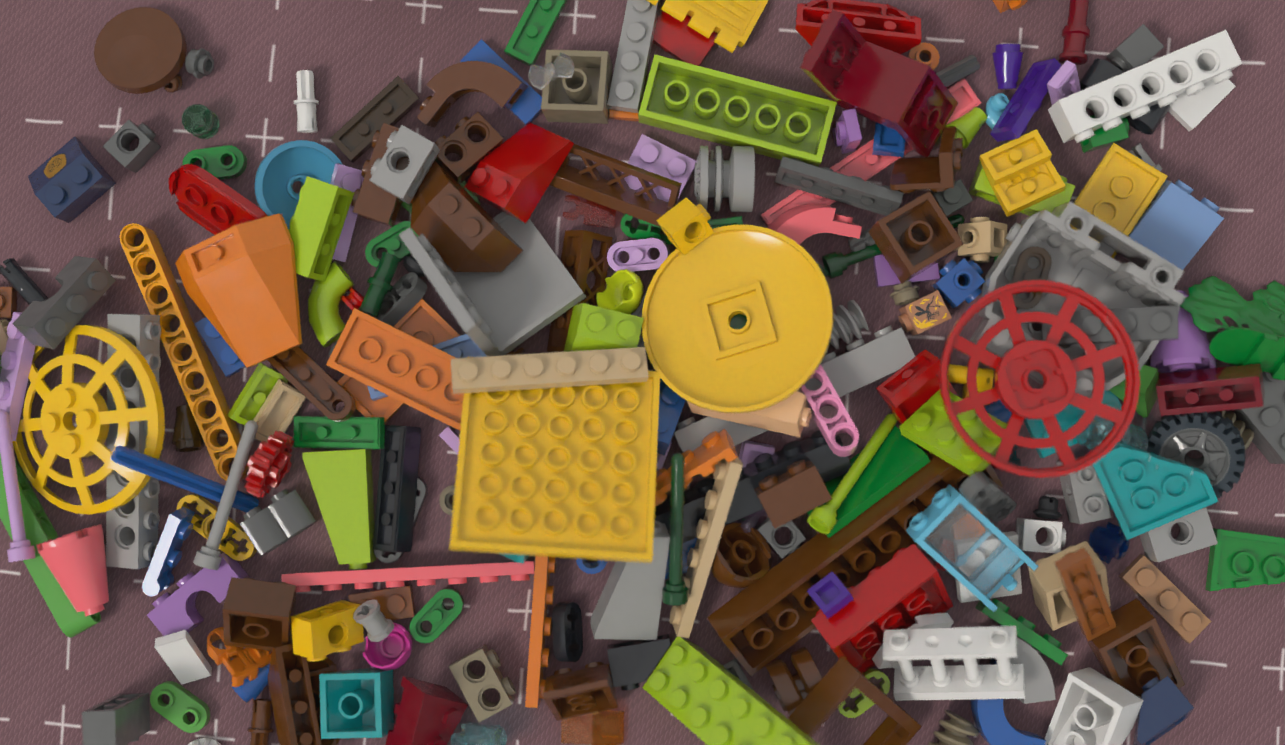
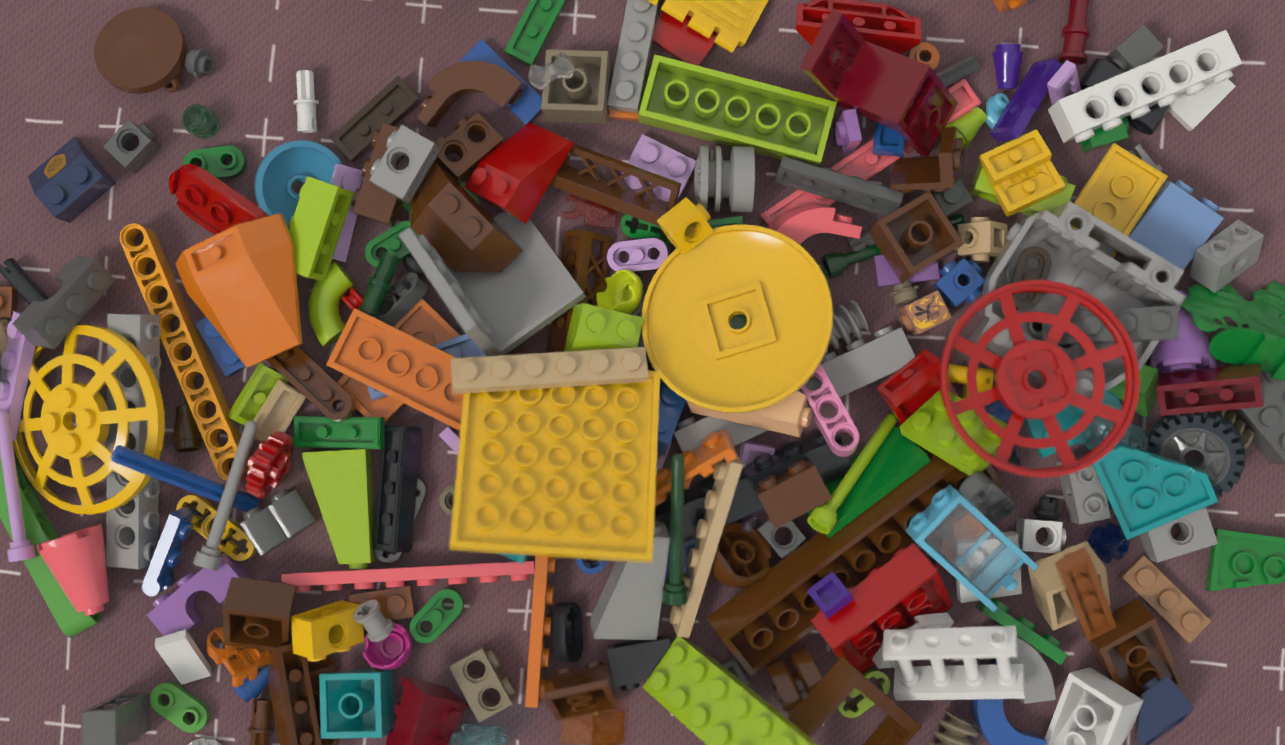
(1226, 255): none -> light grey brick

